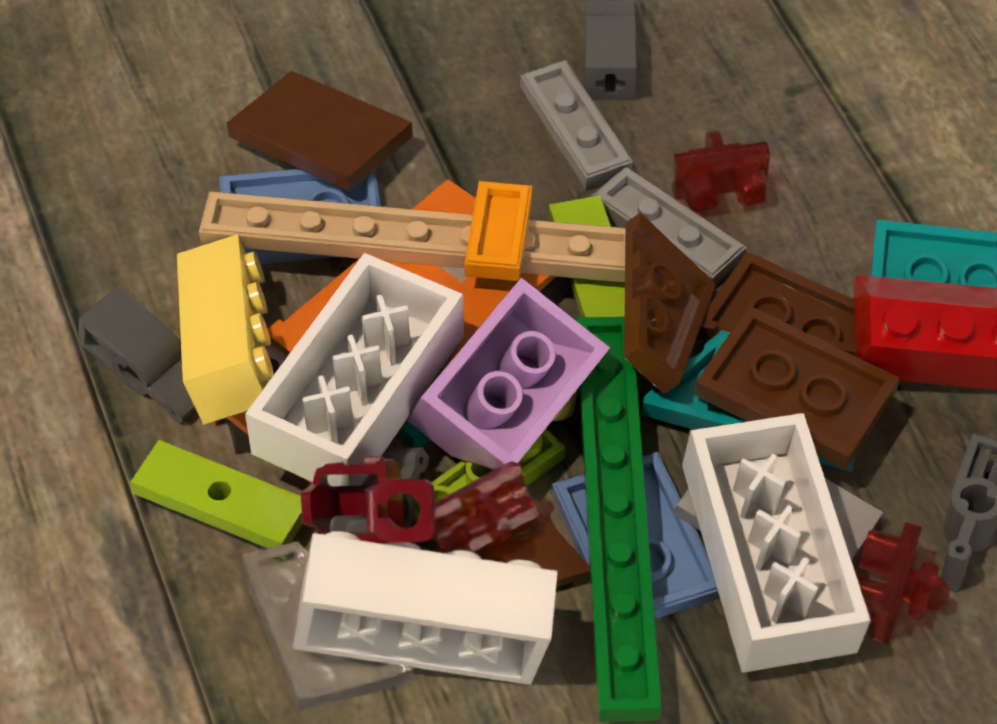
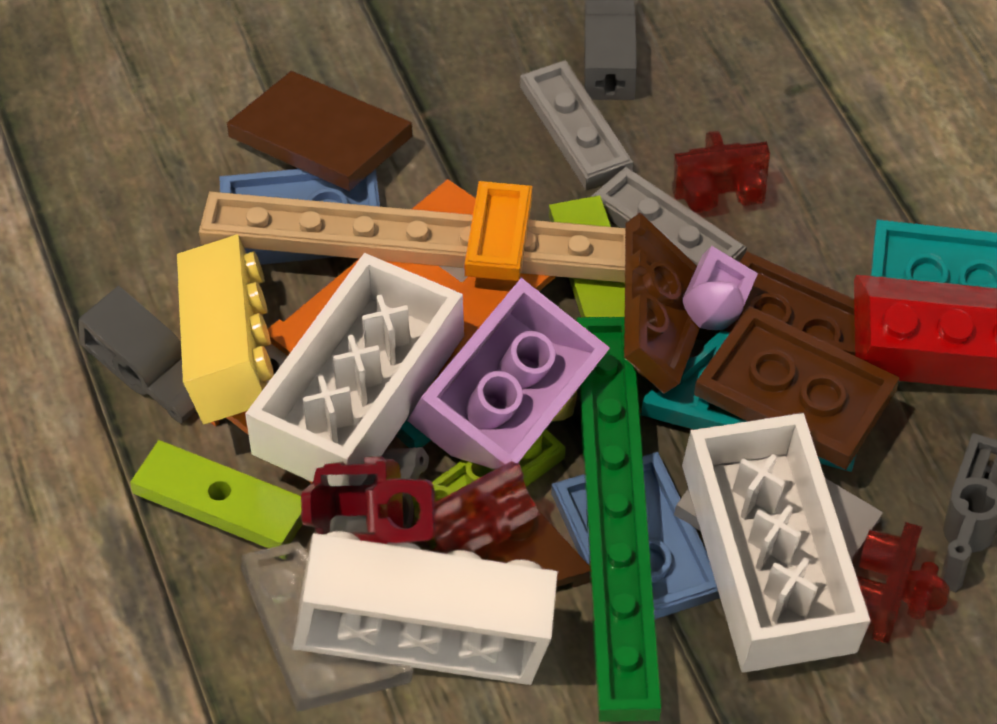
(718, 290): none -> lavender plate

